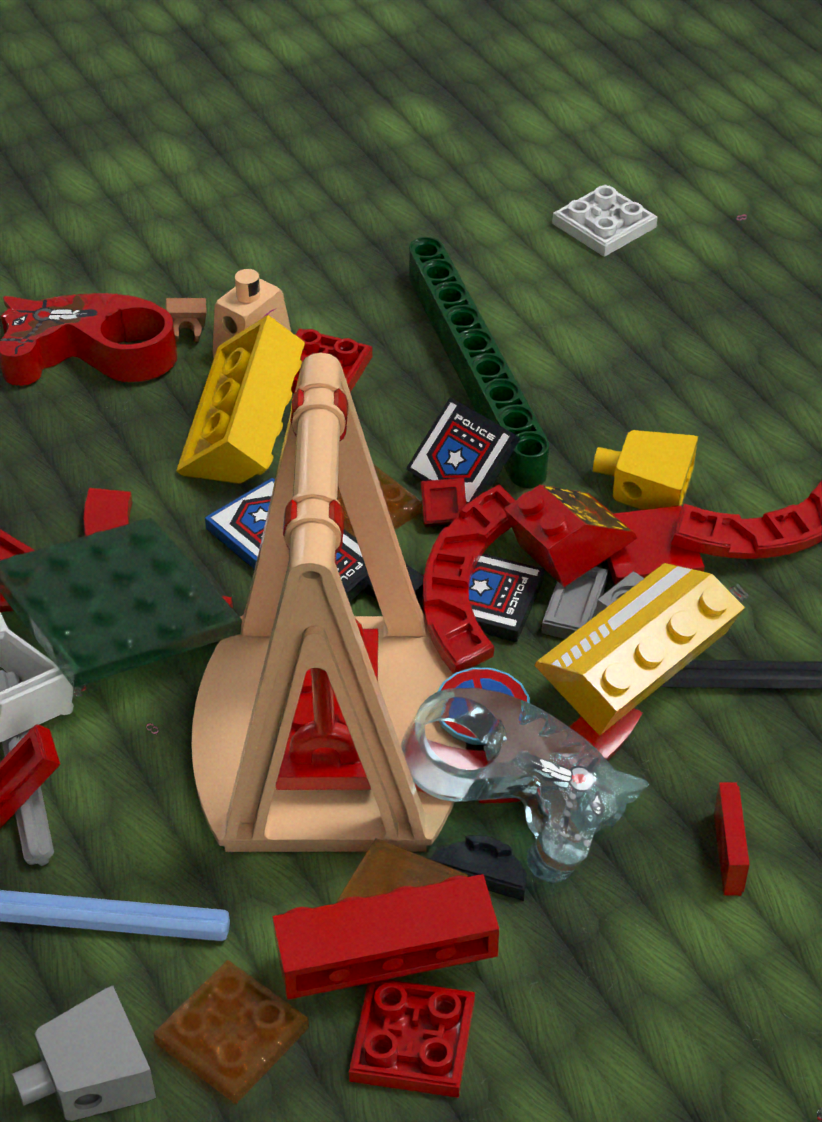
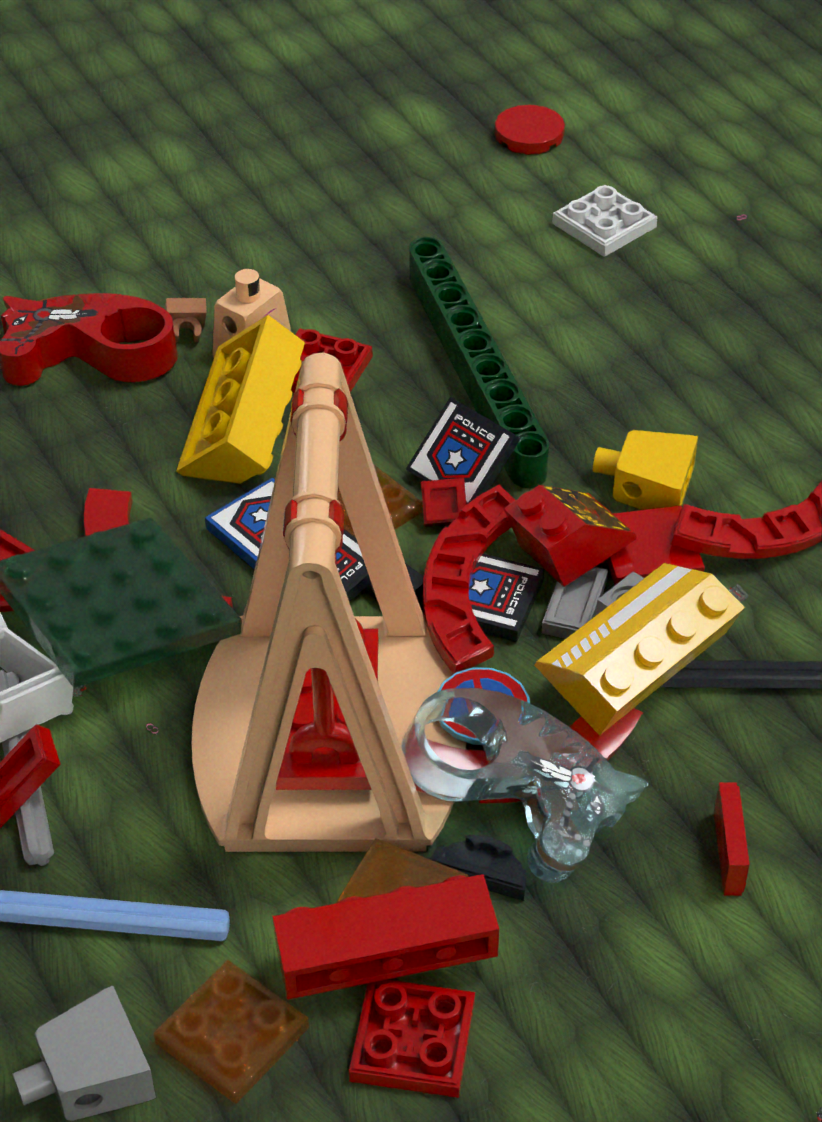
(529, 129): none -> red tile

